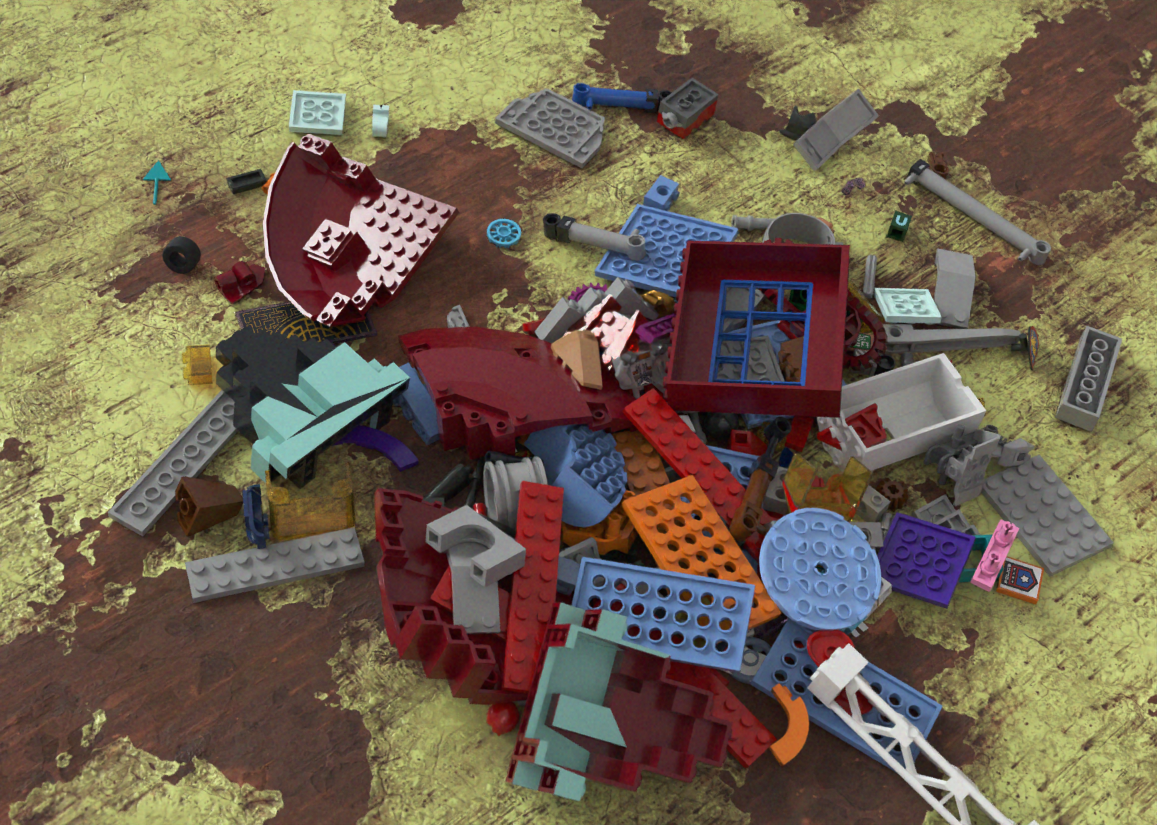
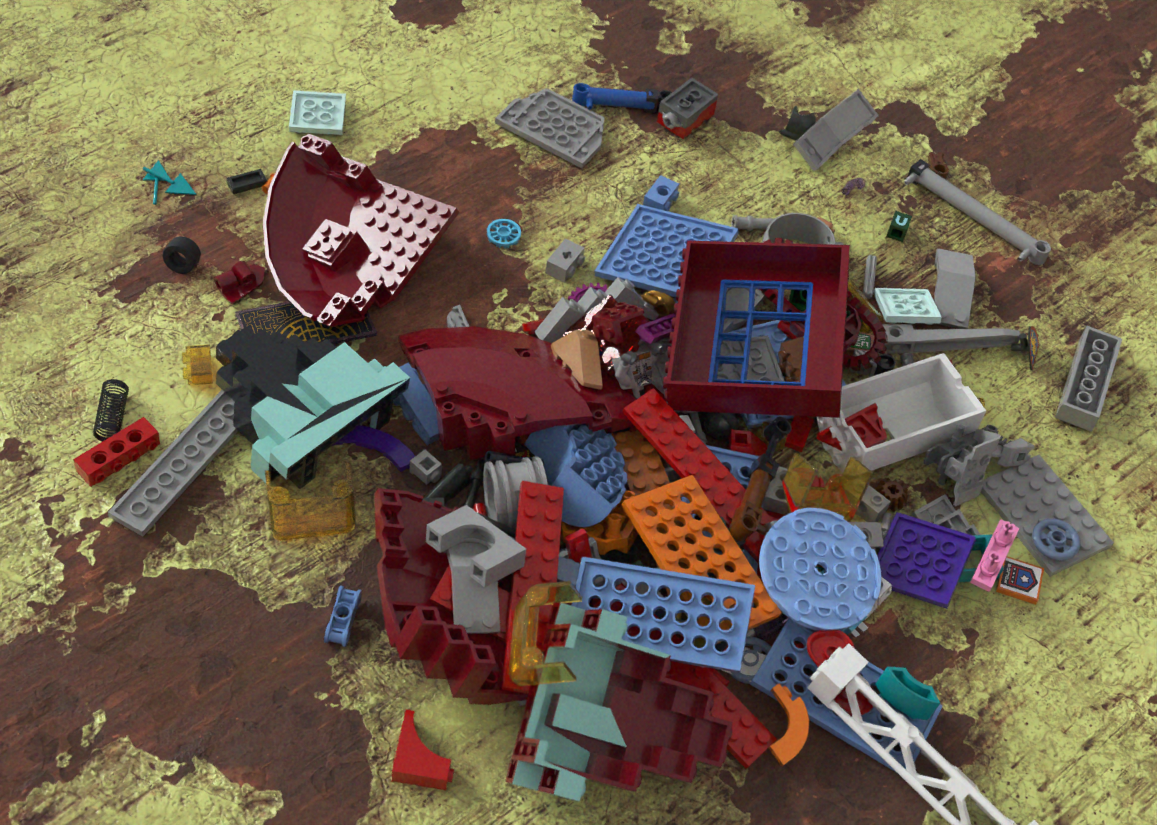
(112, 406): none -> black piece
(117, 451): none -> red brick
(178, 186): none -> teal piece
(205, 504): reddish brown slope -> none
(254, 518): dark blue plate -> none
(274, 565): light grey plate -> none
(339, 628): none -> medium blue piece
(380, 120): light aqua leg -> none
(416, 763): none -> red arch
(426, 467): none -> light grey brick
(503, 717): red hair -> none
(527, 660): none -> clear yellow windscreen
(565, 260): none -> light grey brick
(567, 230): light grey piece -> none
(578, 545): none -> red plate
(608, 321): none -> dark red bracket
(785, 458): clear blue tile -> none
(907, 693): none -> teal brick
(1056, 539): none -> sand blue plate

